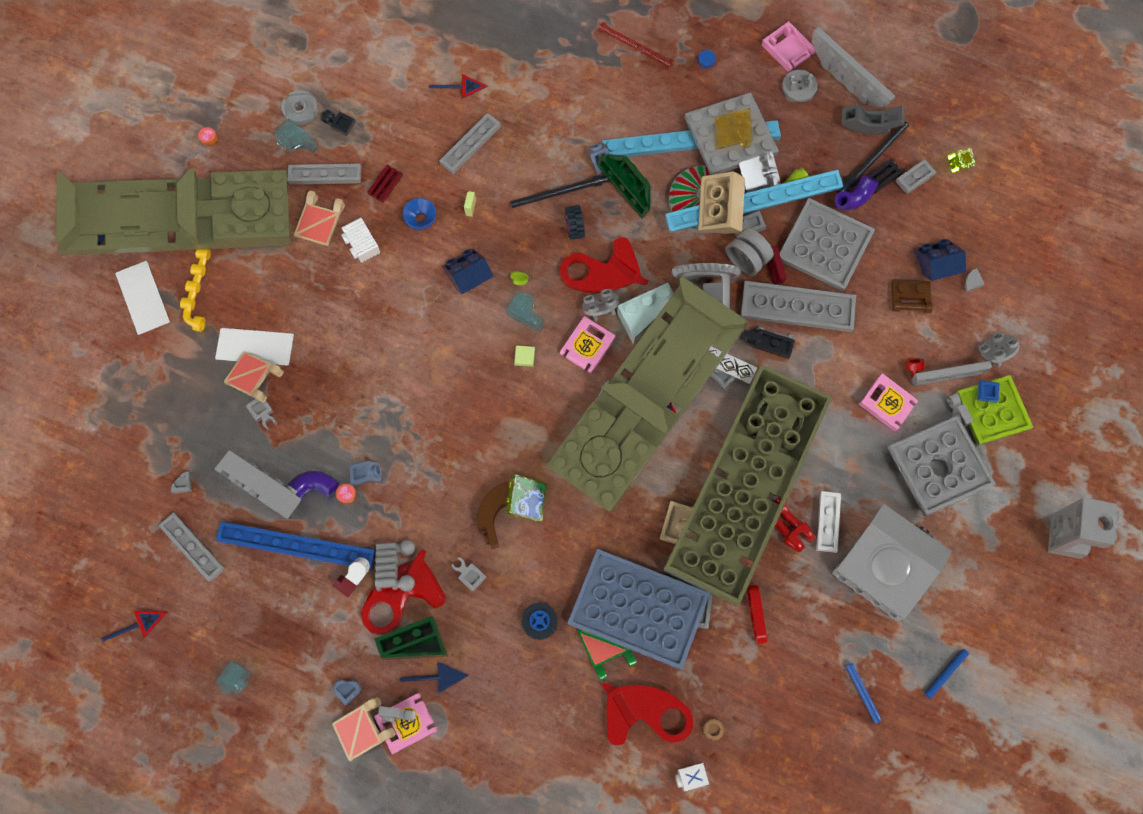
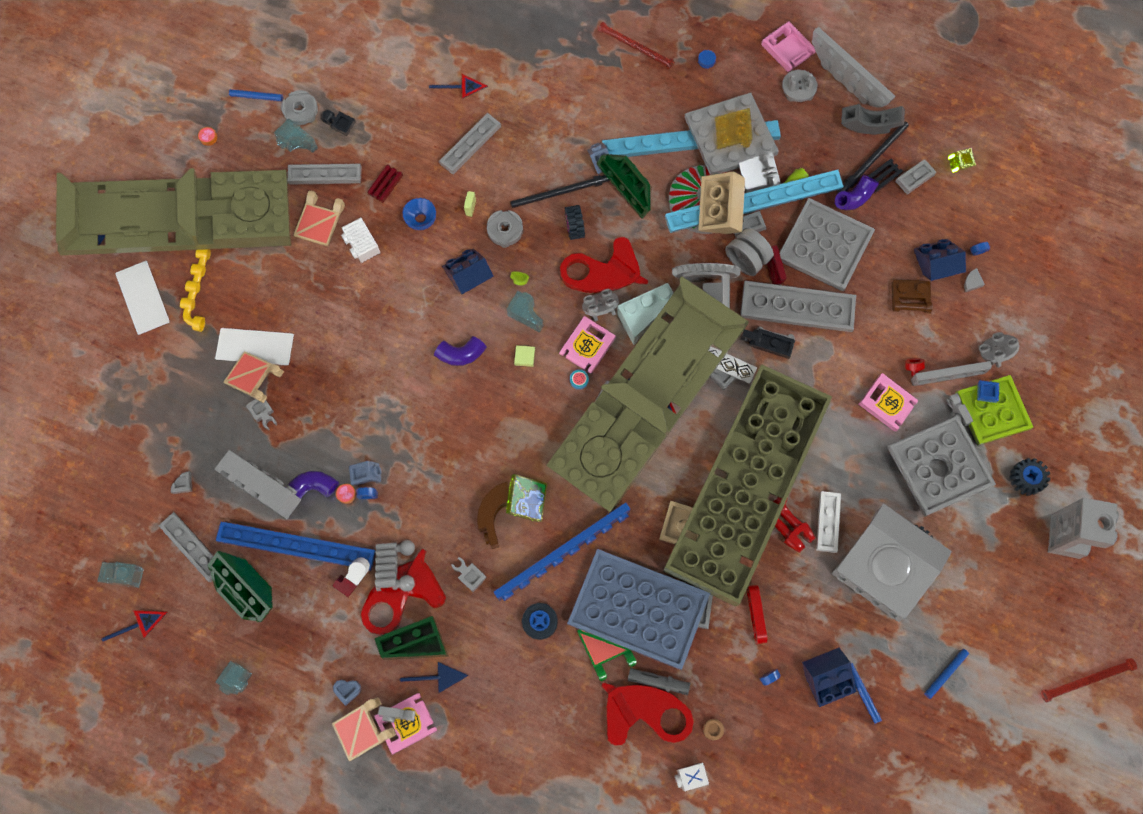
(120, 574): none -> clear light blue arch
(241, 586): none -> dark green wedge
(255, 95): none -> blue bar
(366, 493): none -> blue tile
(460, 355): none -> dark purple cylinder
(500, 237): none -> light grey plate
(556, 557): none -> blue plate
(579, 379): none -> tile
(653, 680): none -> dark grey pin
(770, 677): none -> blue tile
(829, 676): none -> dark blue slope
(980, 248): none -> blue tile
(1027, 483): none -> black wheel
(1130, 664): none -> clear red bar

